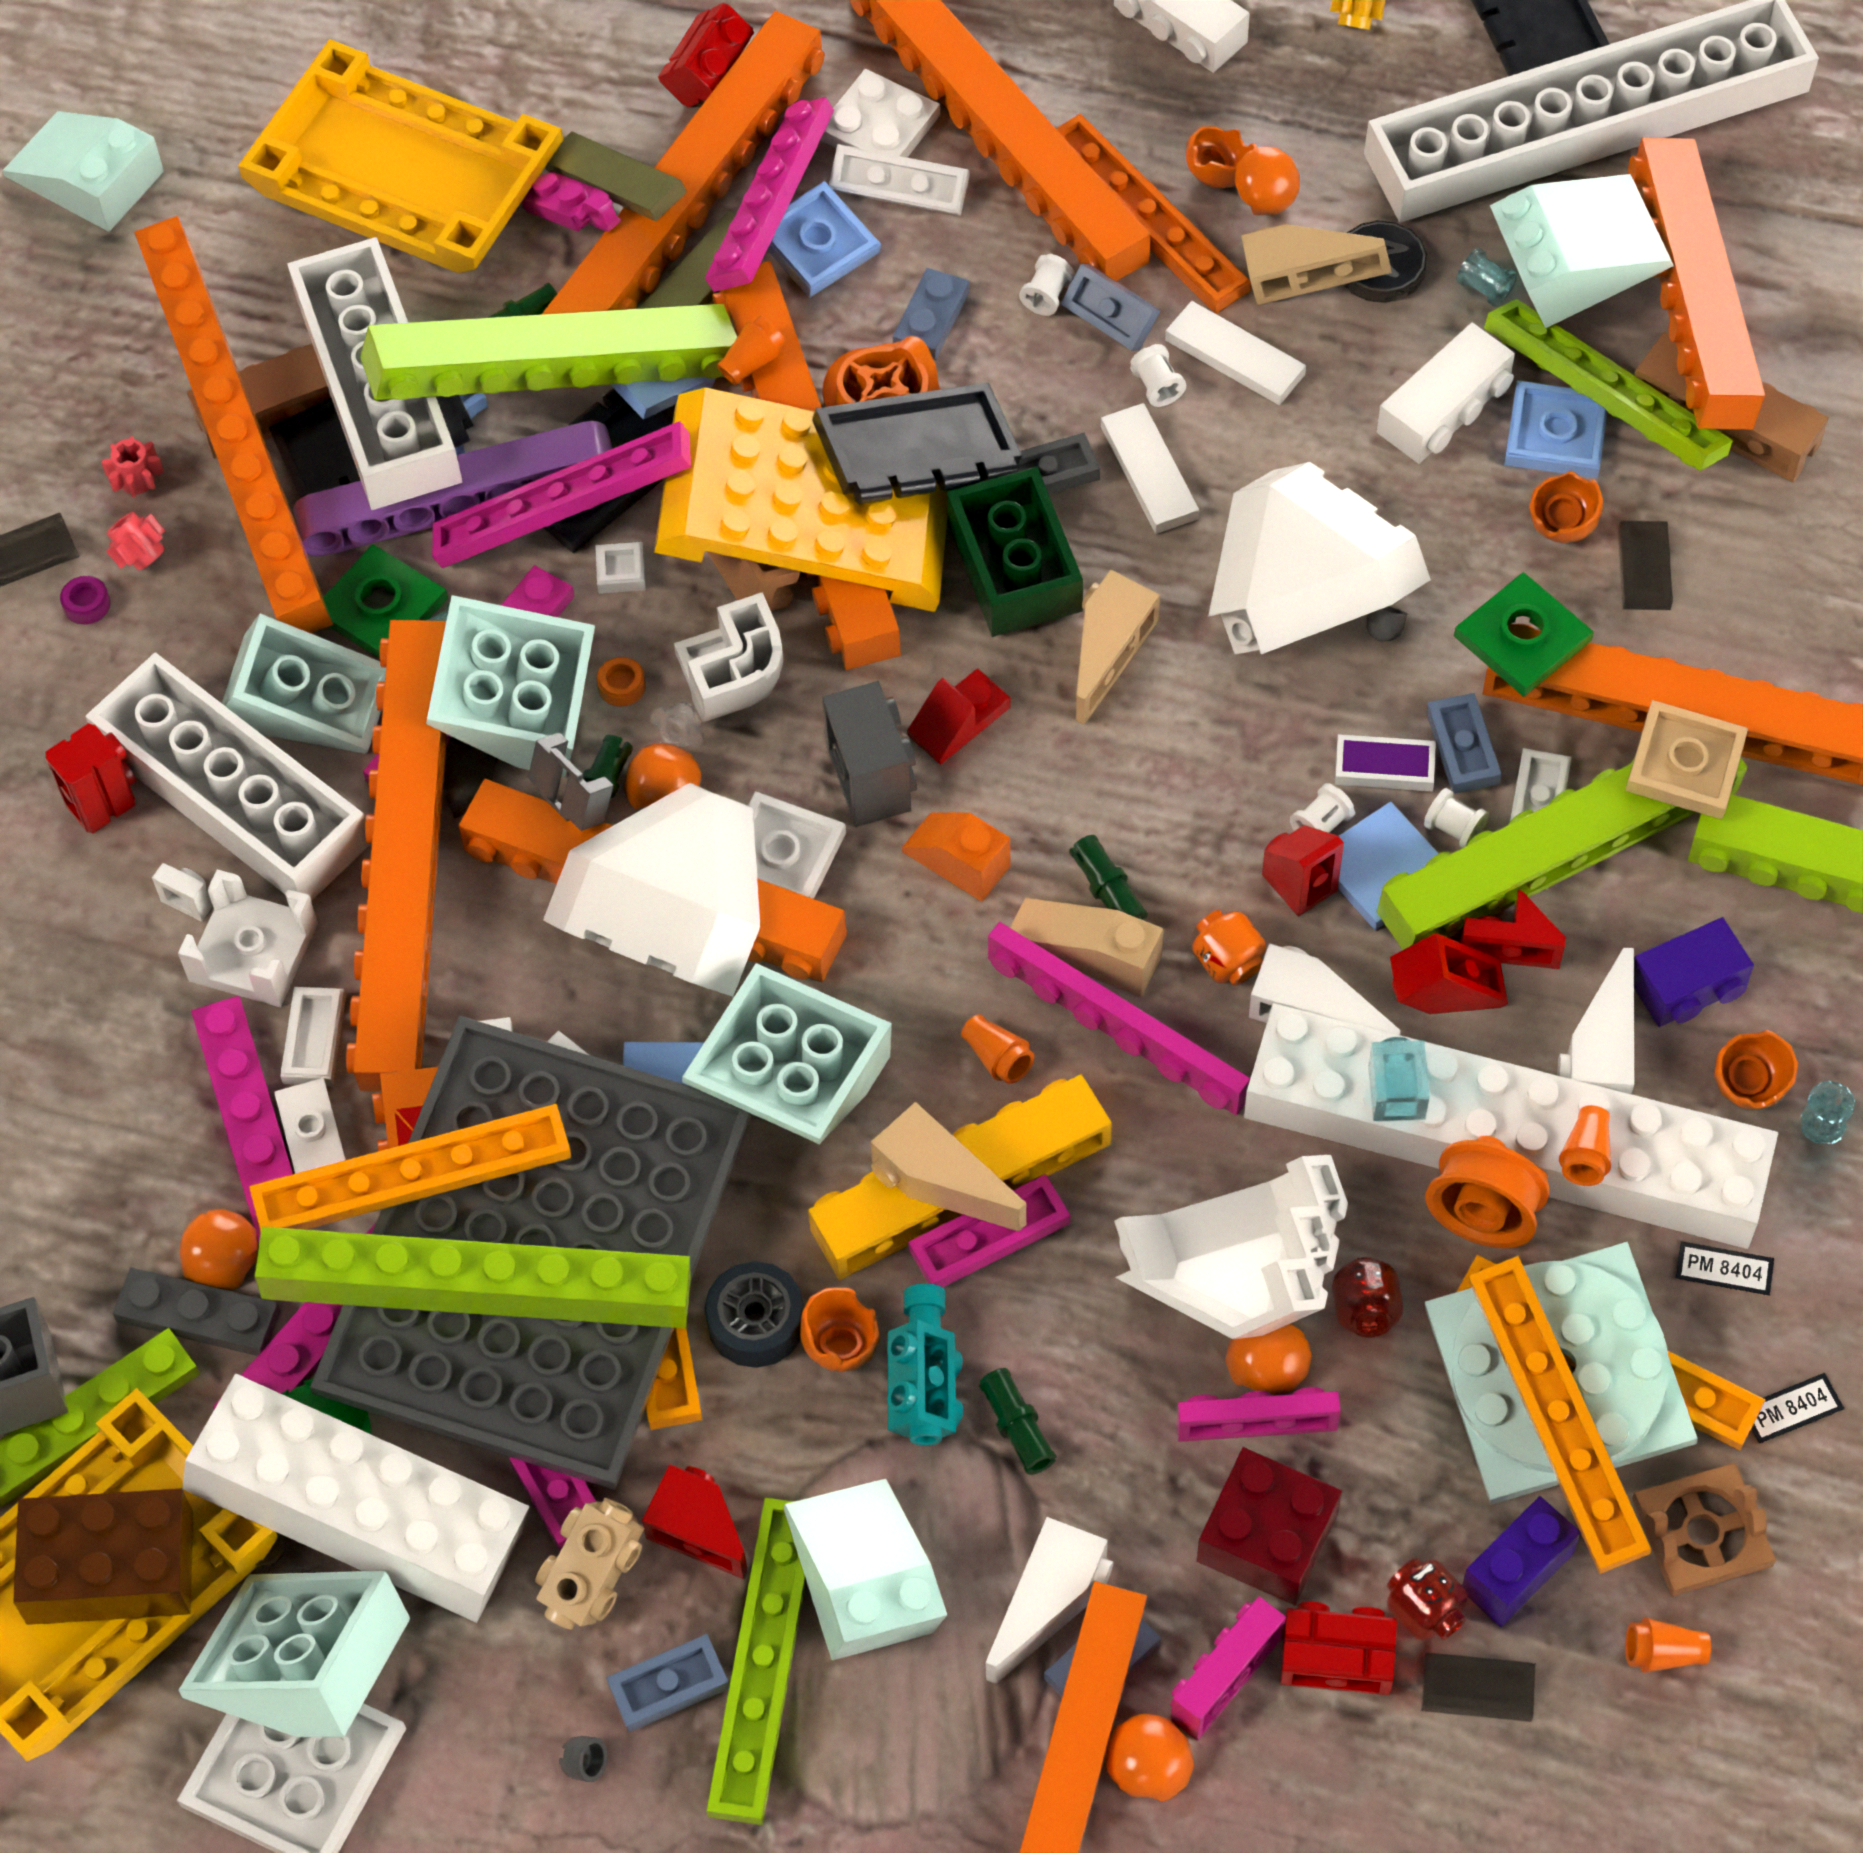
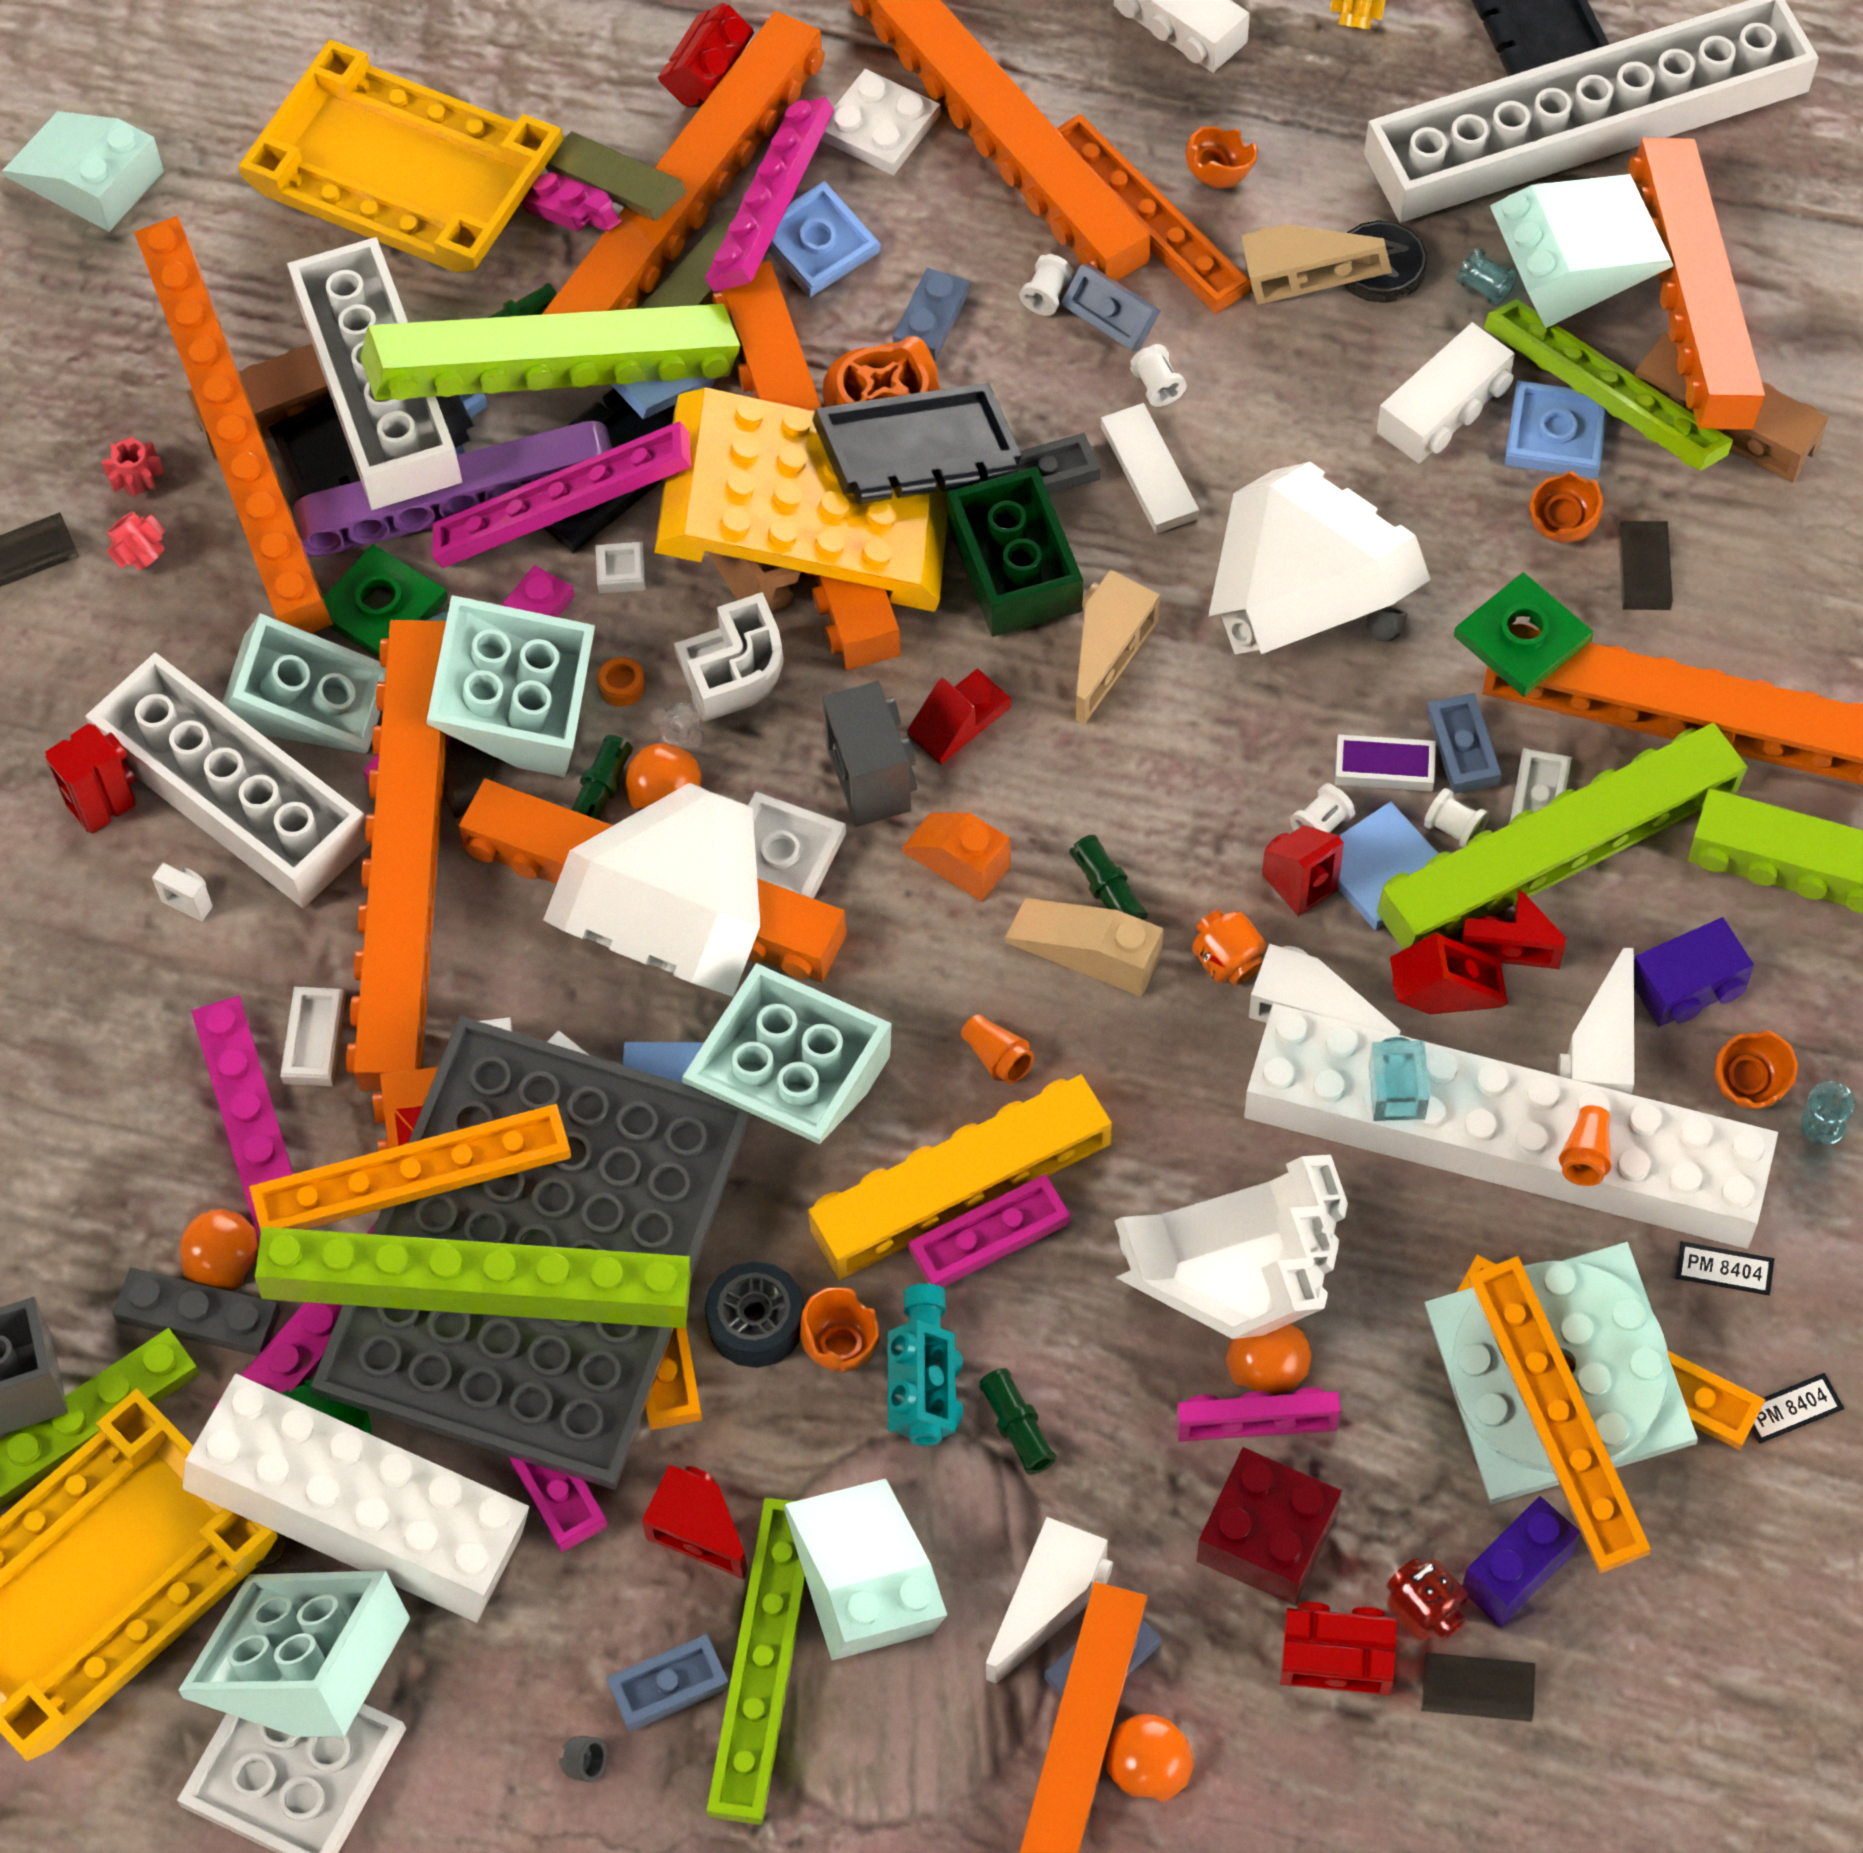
(85, 600): magenta tile -> none
(103, 1556): reddish brown brick -> none
(250, 942): white panel -> none
(309, 1125): white plate -> none
(583, 801): dark grey piece -> none
(596, 1552): tan brick -> none
(751, 350): orange cone -> none
(899, 180): white tile -> none
(940, 1171): tan slope -> none
(1128, 1025): dark pink plate -> none
(1227, 1667): dark pink piece -> none
(1235, 352): white tile -> none
(1267, 180): orange hair -> none
(1367, 1297): clear red head -> none
(1488, 1193): orange wheel -> none
(1664, 1646): orange cone -> none
(1686, 759): tan plate -> none
(1722, 1481): medium nougat piece -> none

